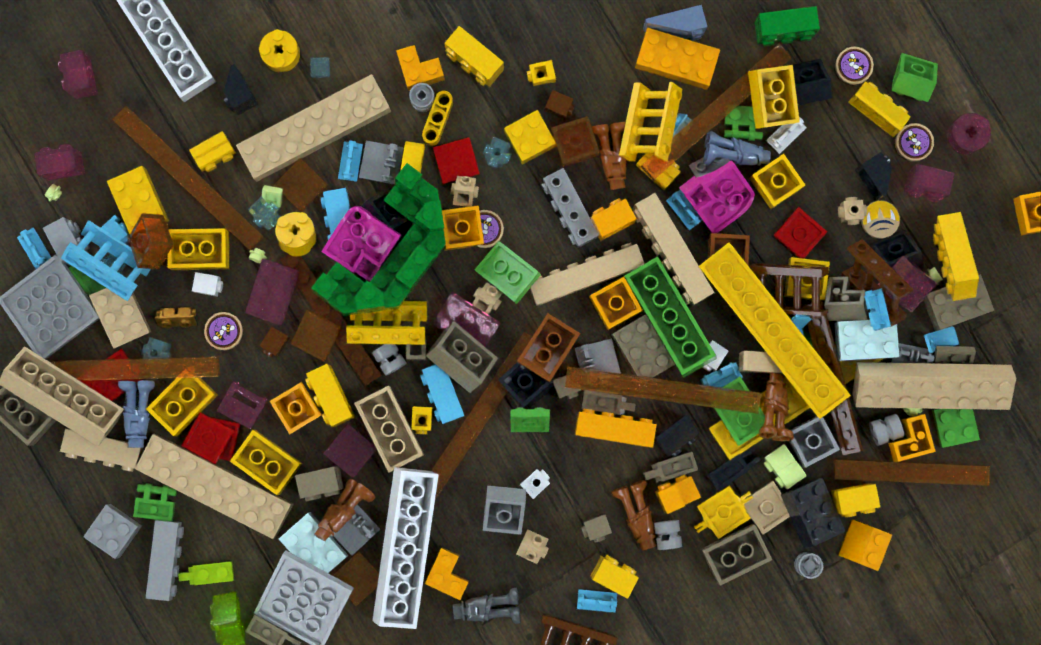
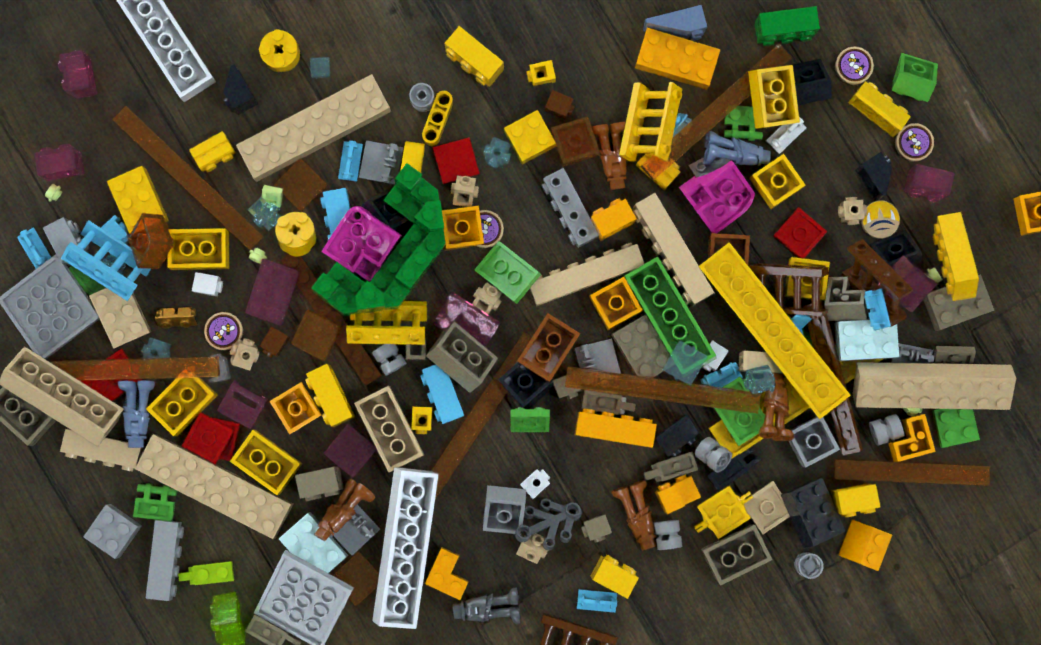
(224, 370): none -> clear brick
(244, 360): none -> tan brick
(416, 72): light orange brick -> none
(550, 521): none -> dark grey plant
(684, 209): medium azure hinge -> none
(685, 363): none -> clear light blue piece
(713, 454): none -> light grey wheel
(759, 379): none -> clear light blue brick
(784, 467): yellowish green brick -> none
(943, 337): medium azure bracket -> none
(960, 140): clear pink brick -> none

